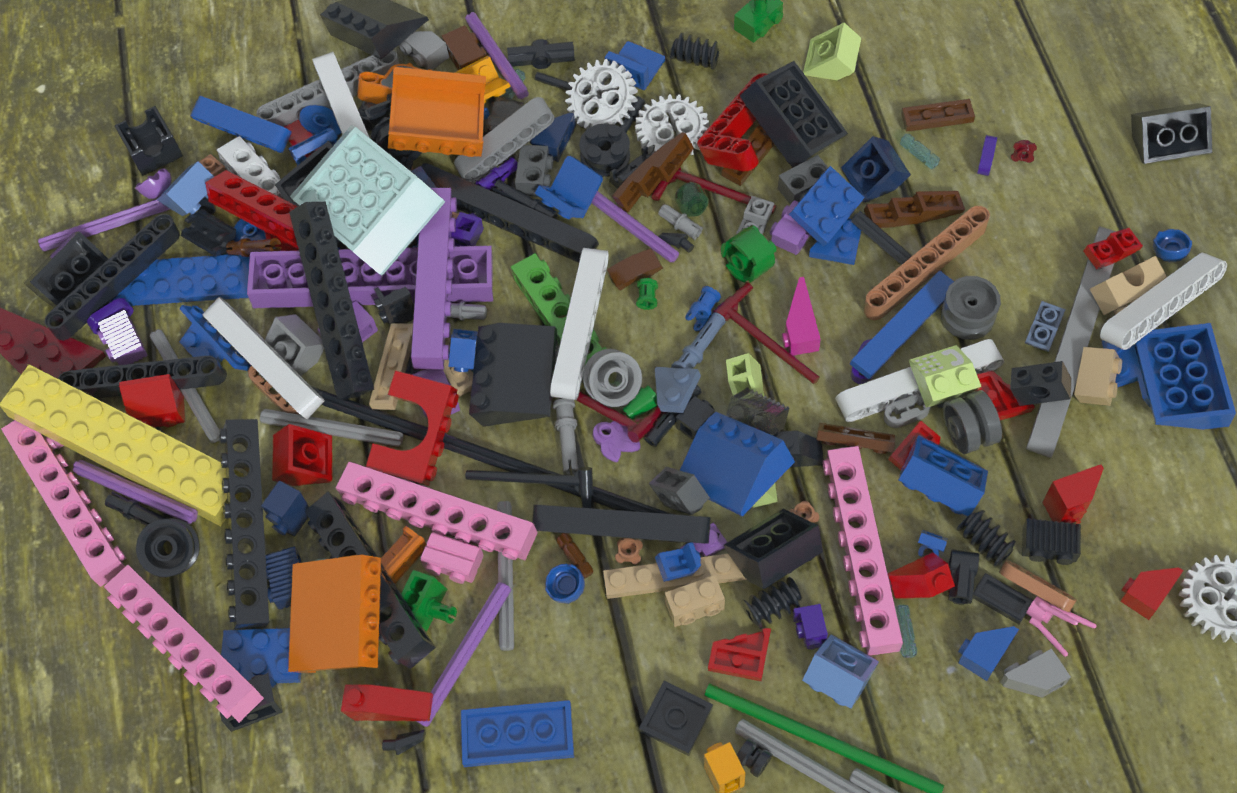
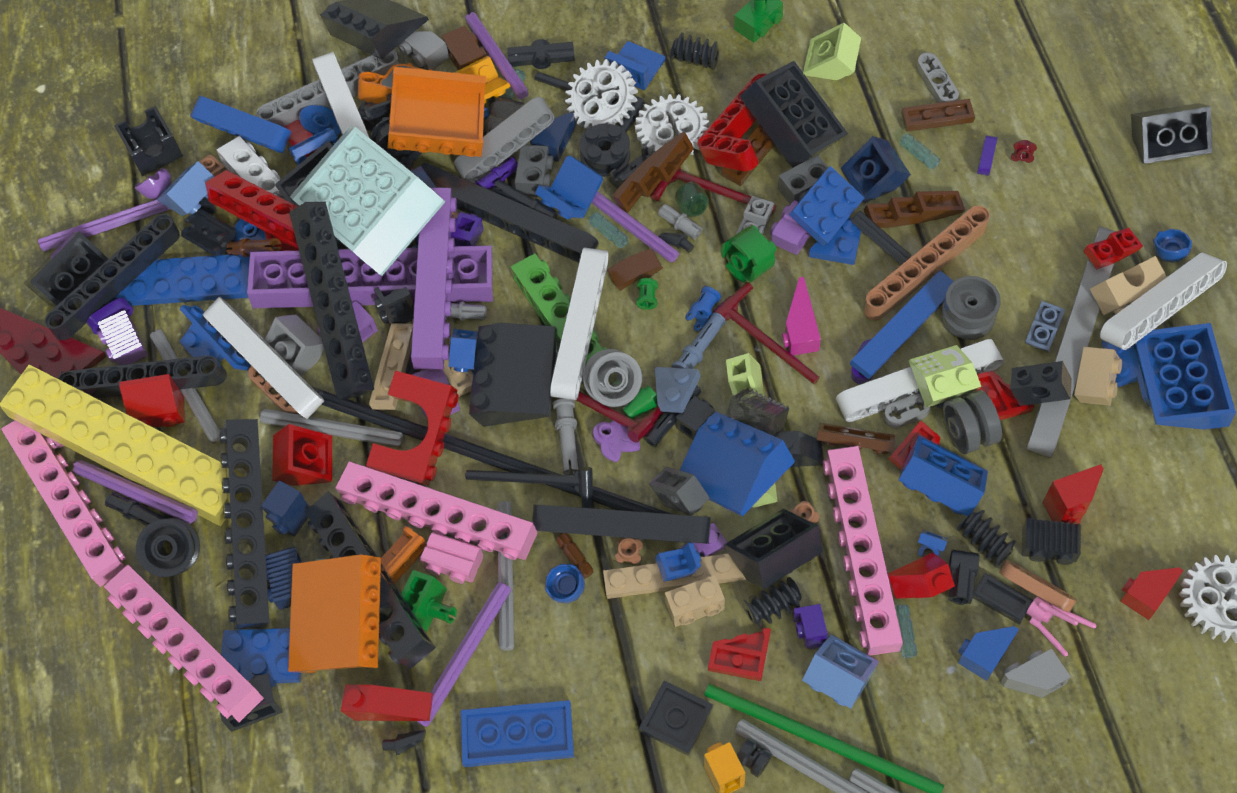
(608, 230): none -> clear light blue axle
(937, 70): none -> light grey beam

